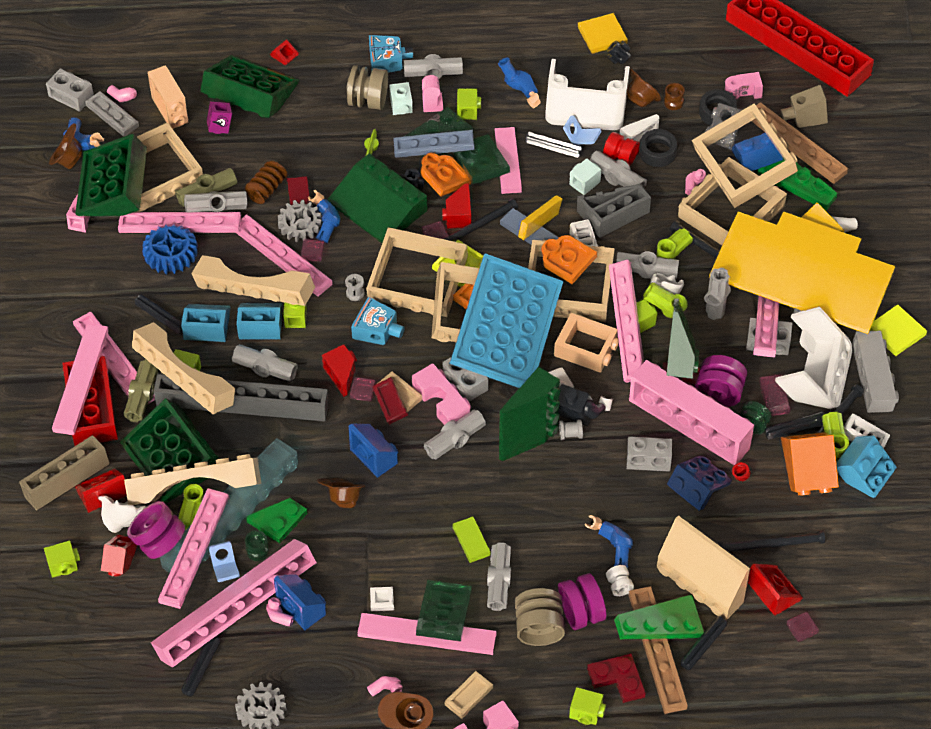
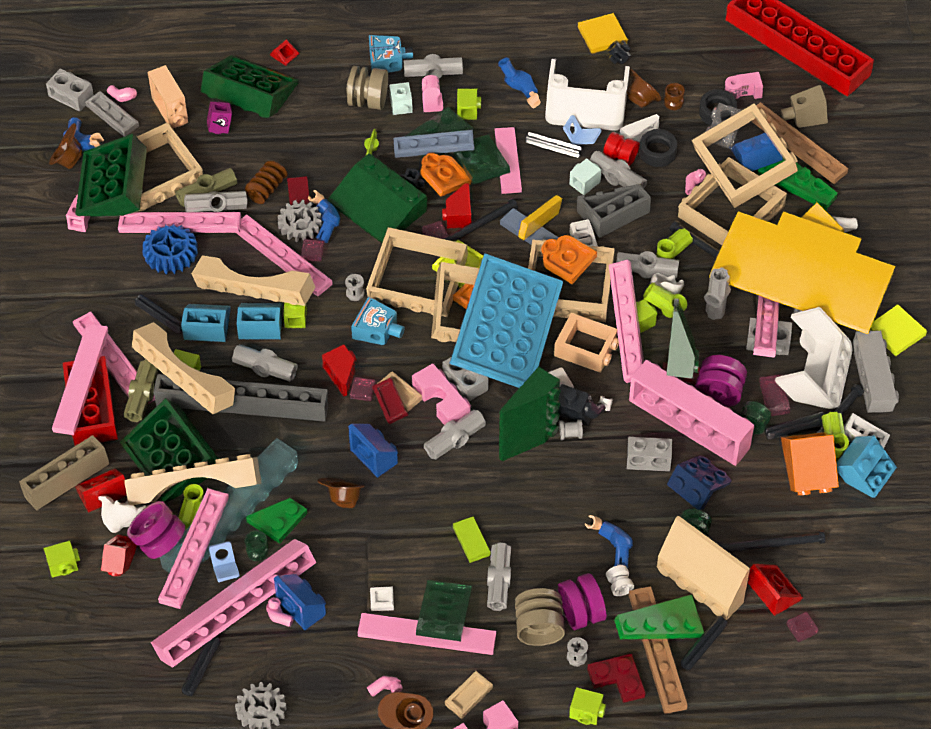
(581, 655): none -> light grey bush
(698, 519): none -> clear green wheel
(739, 469): red hinge -> none

